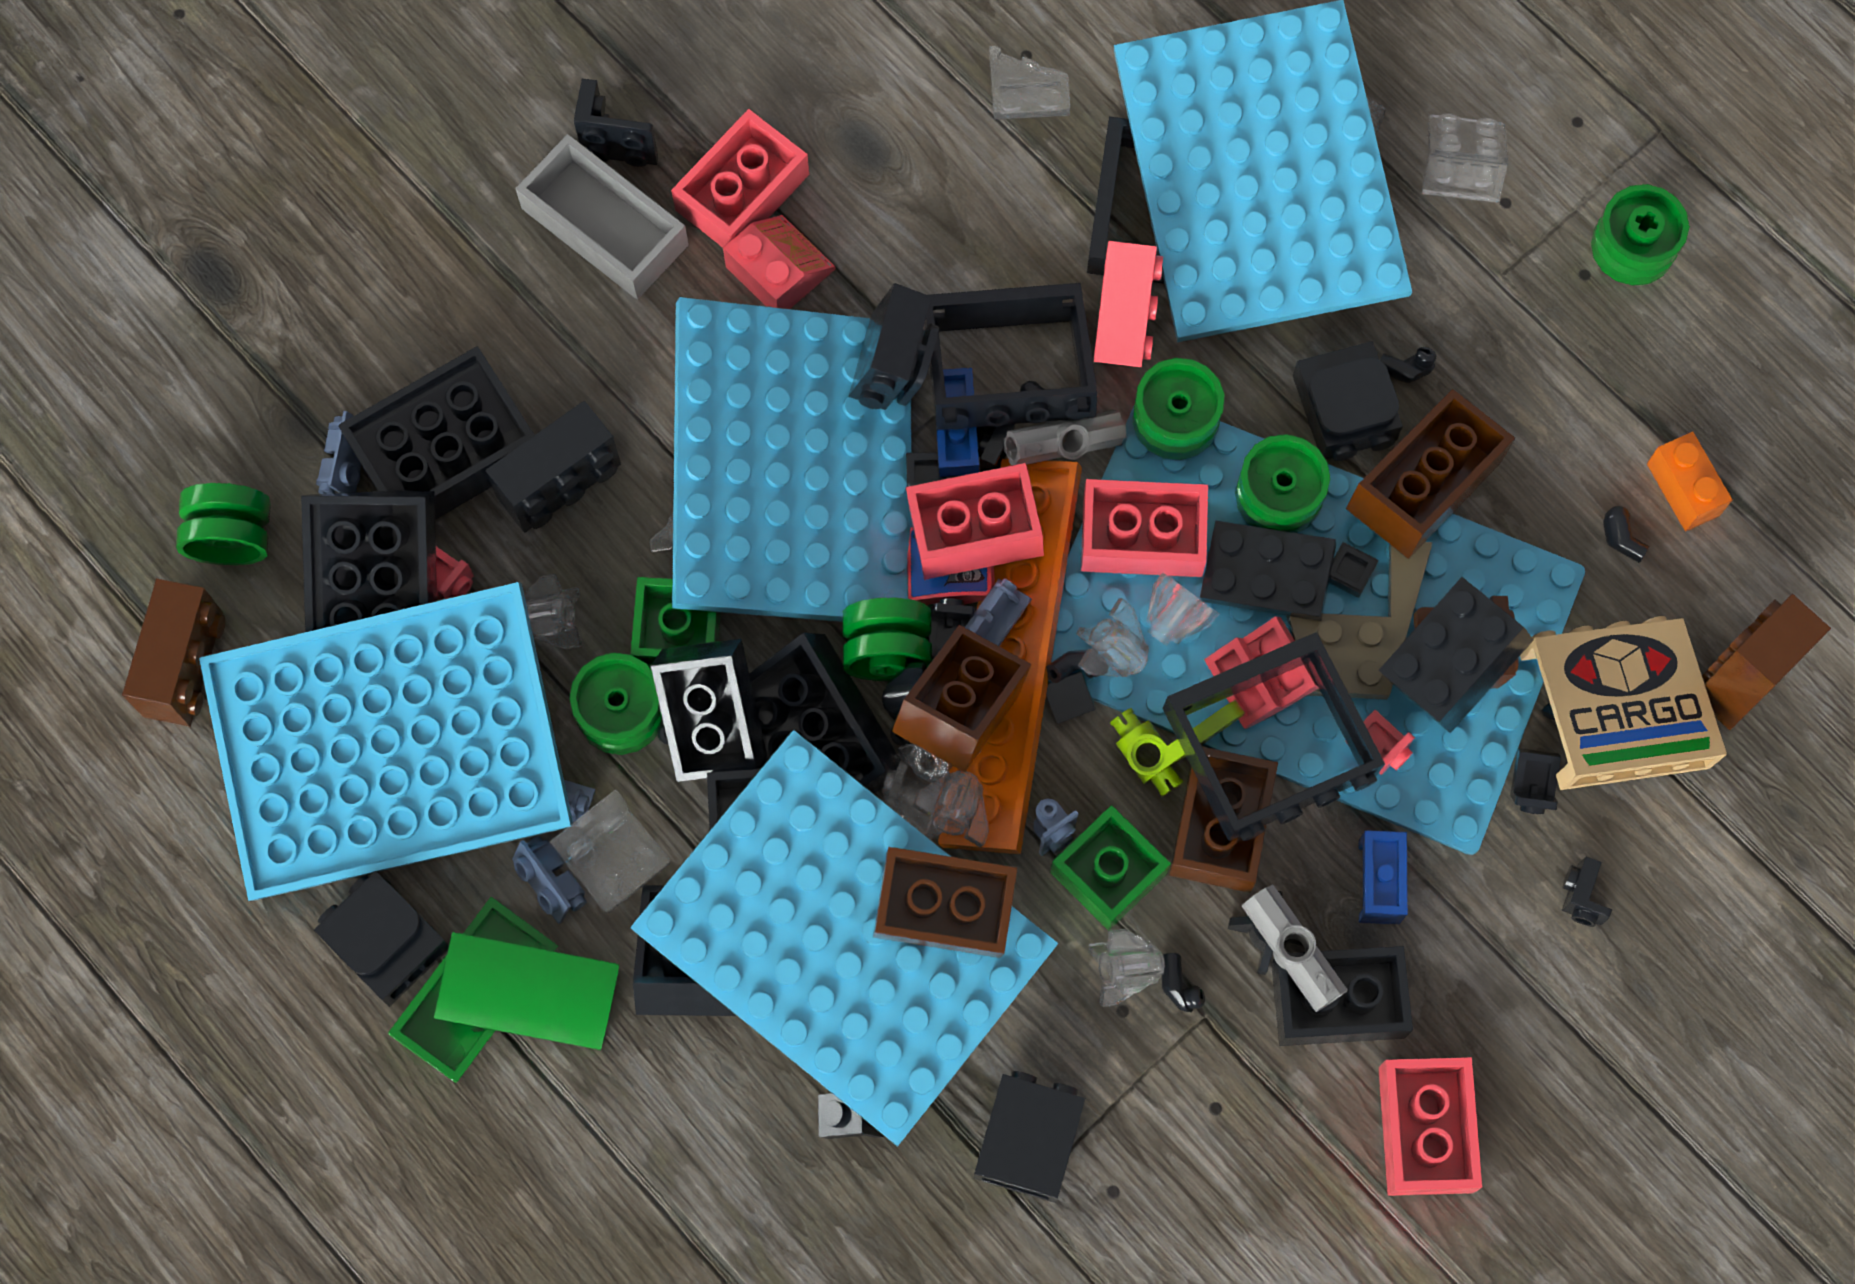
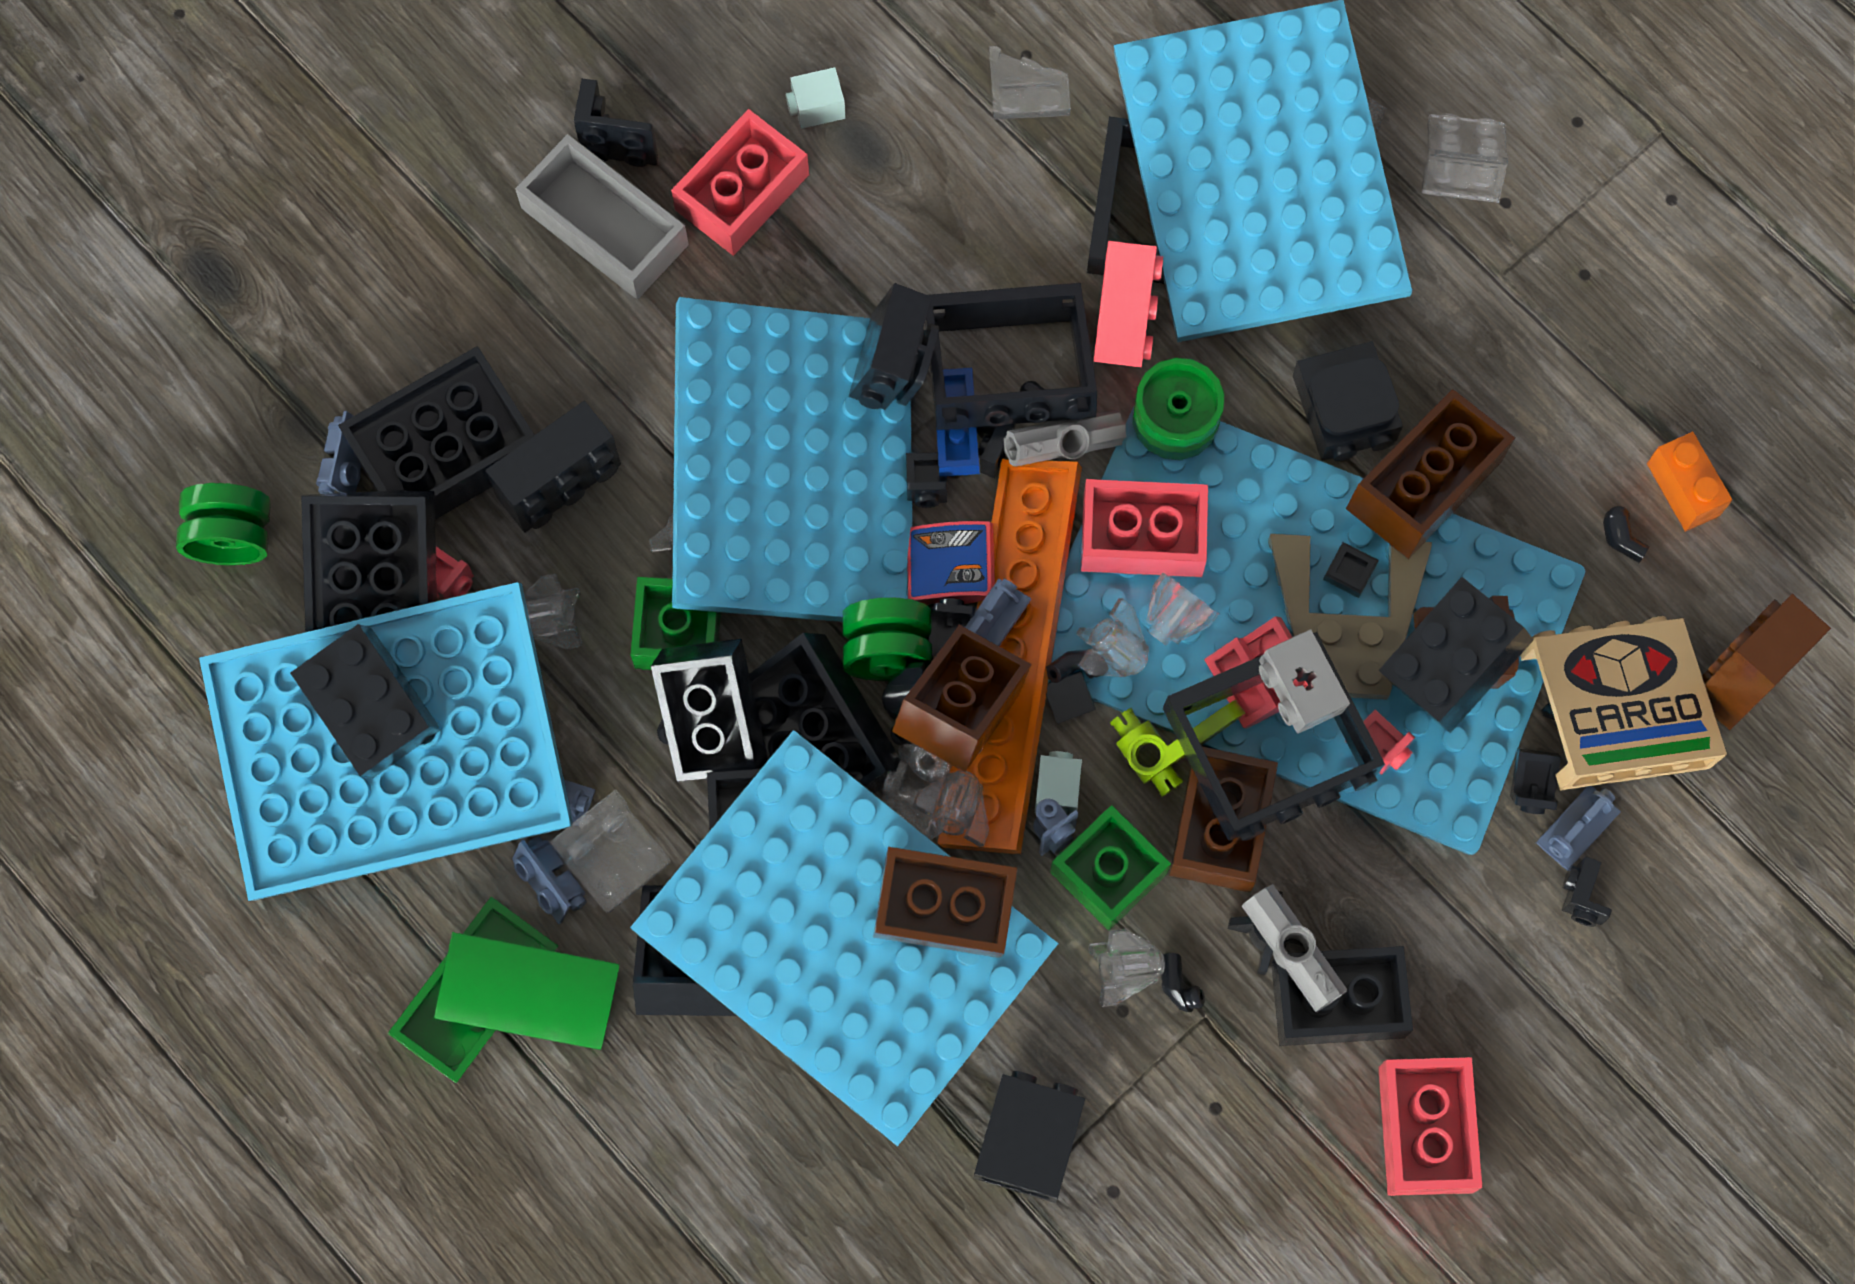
(166, 665): reddish brown brick -> none
(365, 701): none -> black brick
(381, 937): black brick -> none
(594, 700): green wheel -> none
(776, 262): coral slope -> none
(816, 98): none -> light aqua brick
(840, 1121): bracket -> none
(975, 521): coral brick -> none
(1059, 780): none -> light aqua brick
(1268, 570): black plate -> none
(1282, 484): green wheel -> none
(1304, 660): none -> light grey brick
(1384, 877): blue panel -> none
(1411, 368): black arm -> none
(1579, 826): none -> sand blue hinge
(1640, 234): green wheel -> none

